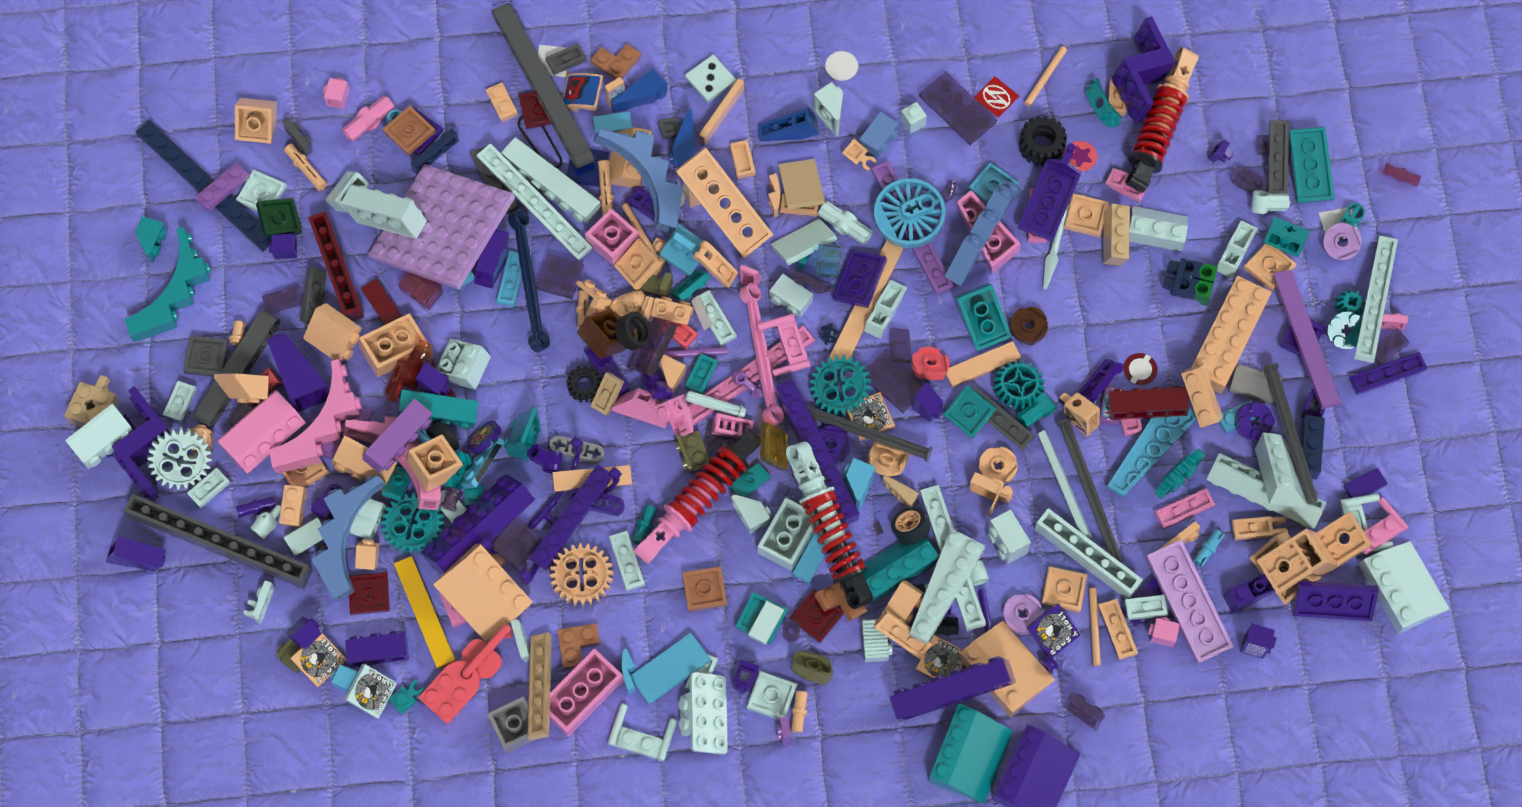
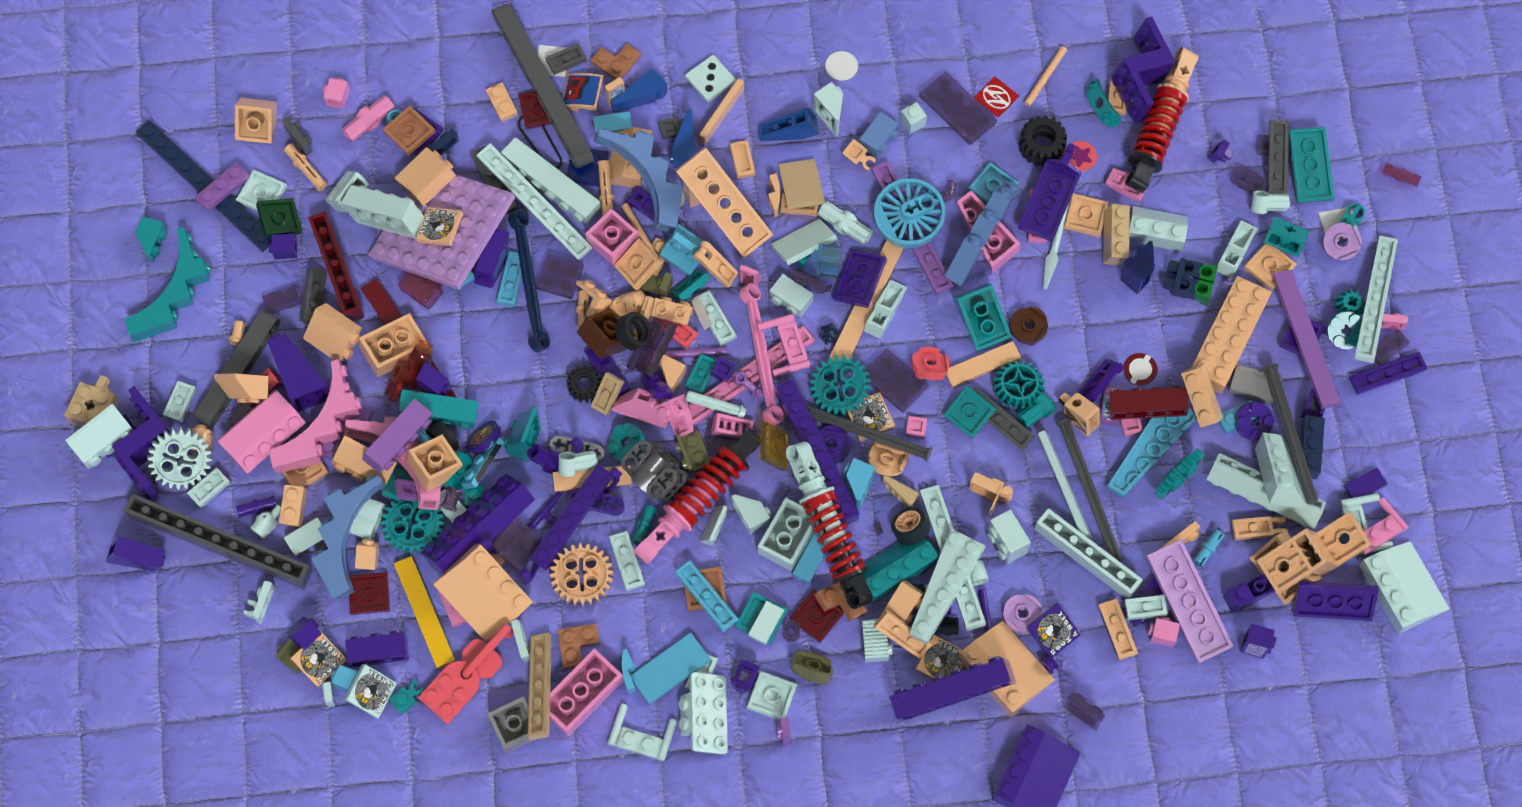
(205, 356): dark grey plate -> none
(320, 507): dark purple piece -> none
(328, 694): none -> light aqua tile
(405, 489): none -> medium lavender tile
(425, 176): none -> light nougat brick
(439, 226): none -> tile
(463, 363): light aqua slope -> none
(571, 462): none -> light aqua piece
(619, 436): none -> teal plate
(655, 470): none -> flat silver piece
(706, 596): none -> medium azure tile
(714, 525): none -> light aqua slope
(722, 369): none -> dark purple tile
(750, 481): teal plate -> none
(799, 712): light nougat pin -> none
(900, 345): clear purple tile -> none
(916, 427): none -> bright pink tile
(927, 403): dark purple slope -> none
(970, 754): teal slope -> none
(997, 455): light nougat plate -> none
(1064, 588): light nougat tile -> none
(1094, 627): light nougat bar -> none
(1139, 268): none -> clear blue slope
(1184, 508): bright pink tile -> none

